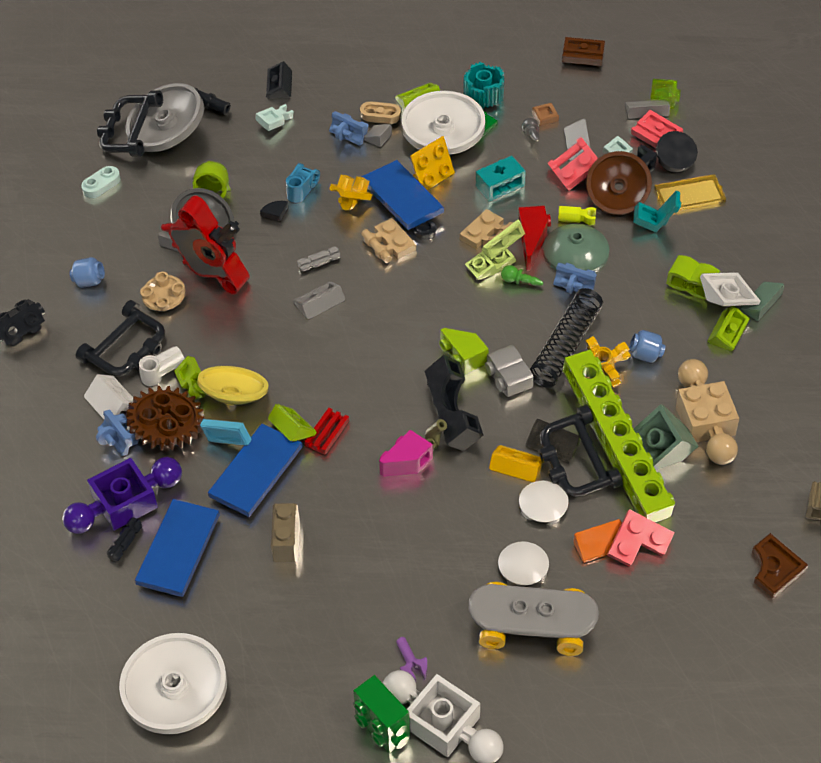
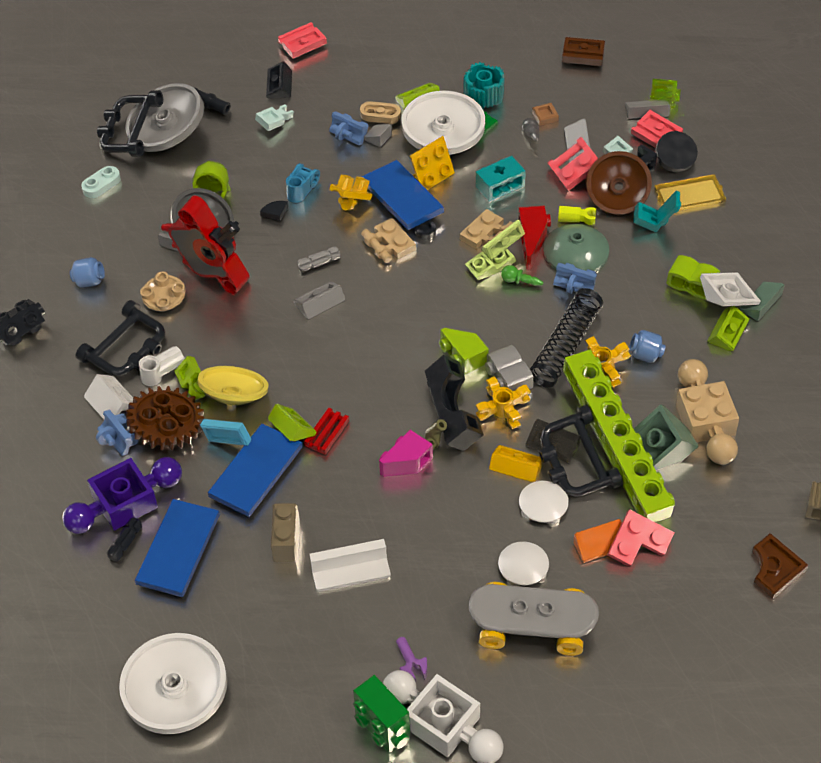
(302, 40): none -> coral plate
(350, 565): none -> white panel
(503, 402): none -> yellow pin

